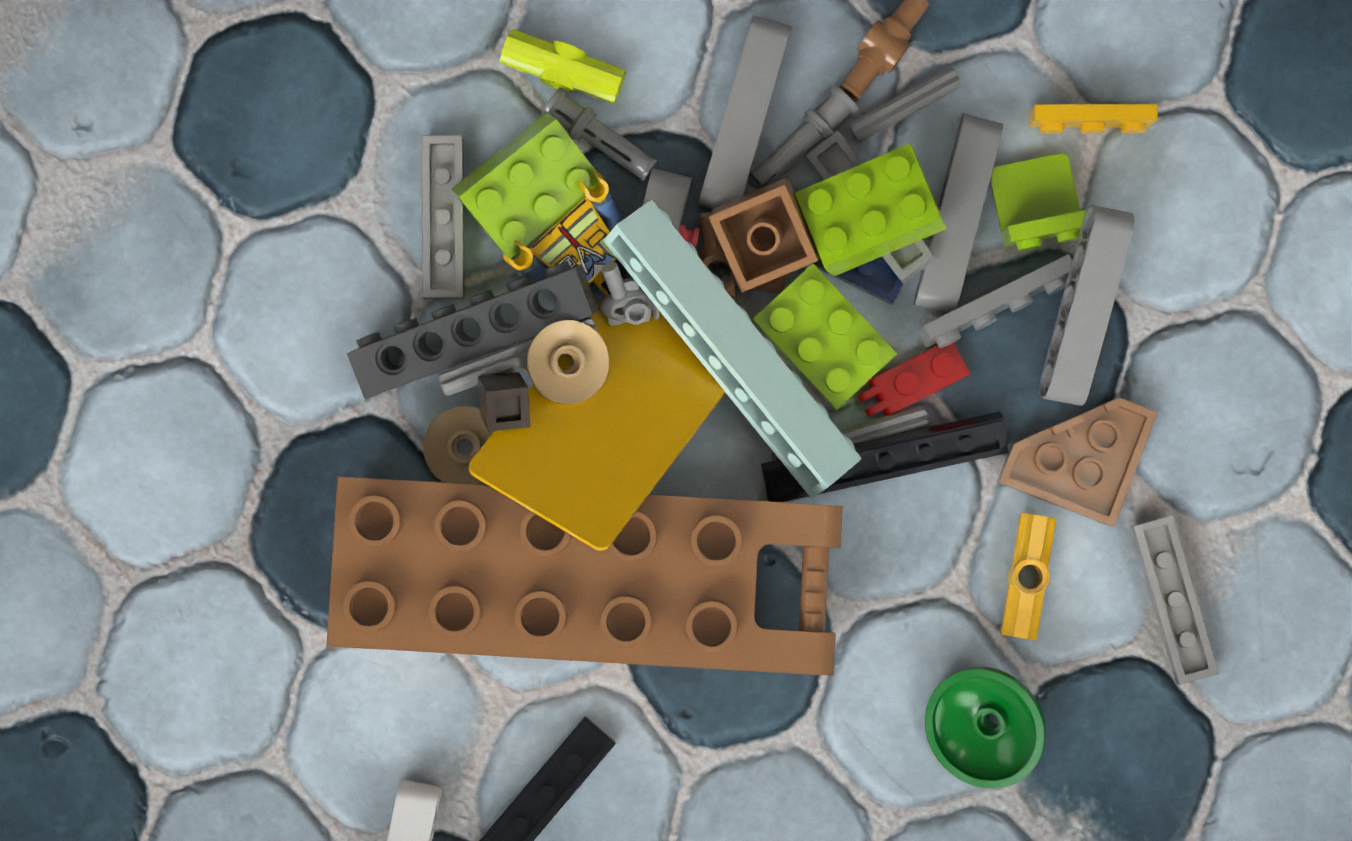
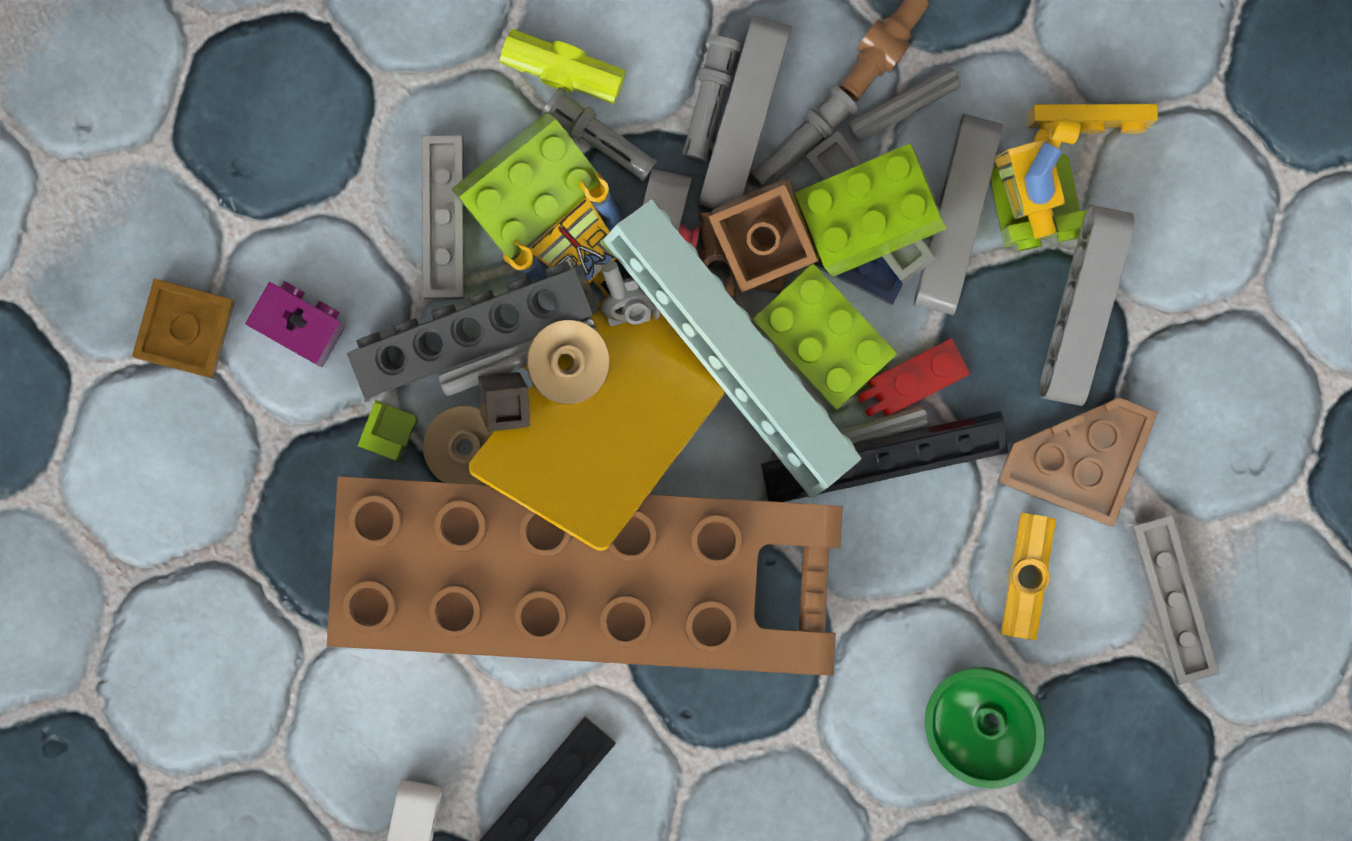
(183, 328): none -> pearl gold plate
(272, 319): none -> magenta brick
(387, 431): none -> lime panel
(714, 80): none -> light grey pin
(982, 311): light grey plate -> none
(1032, 175): none -> torso

